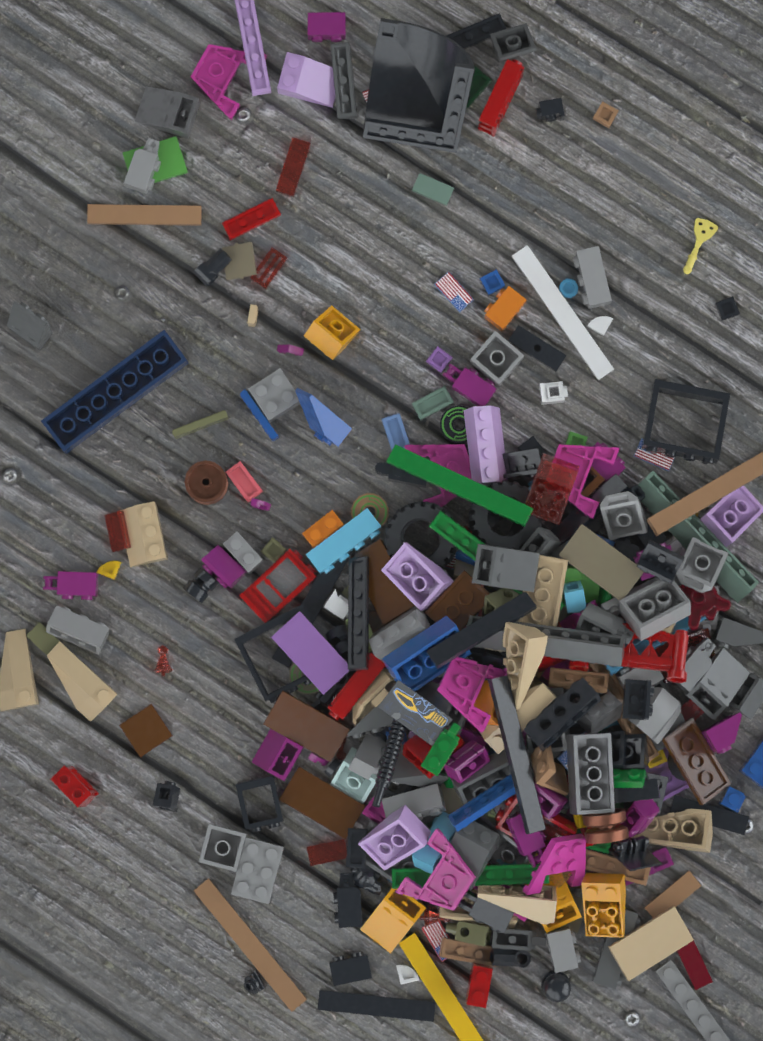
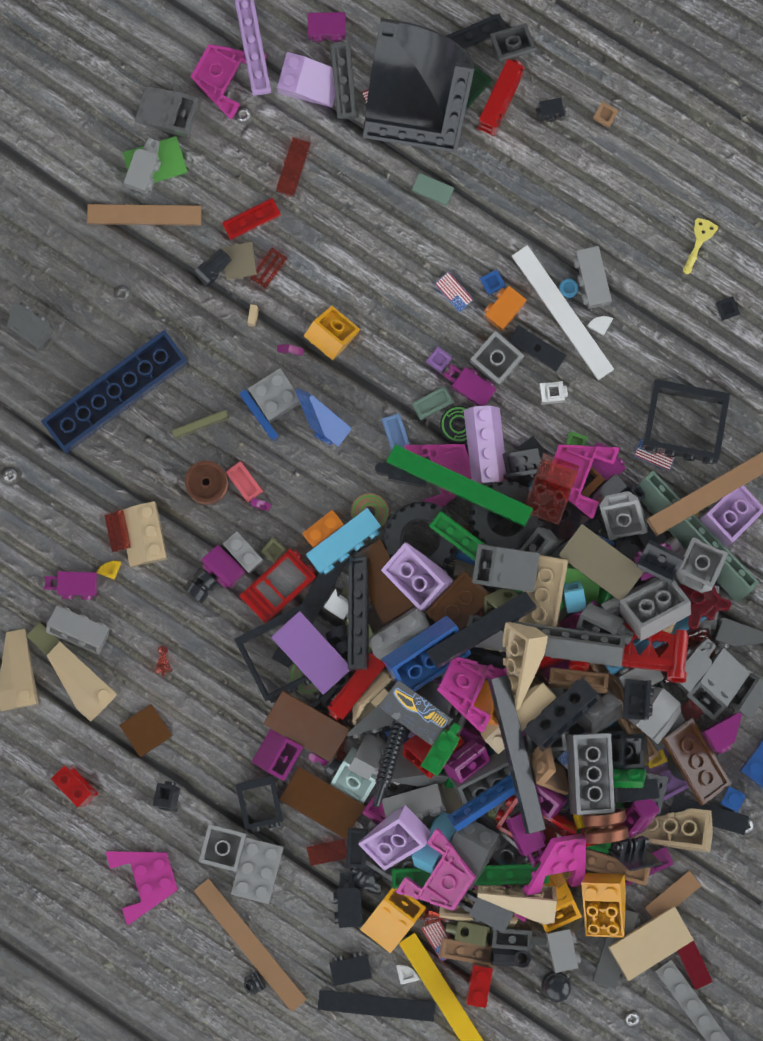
(152, 876): none -> dark pink wing

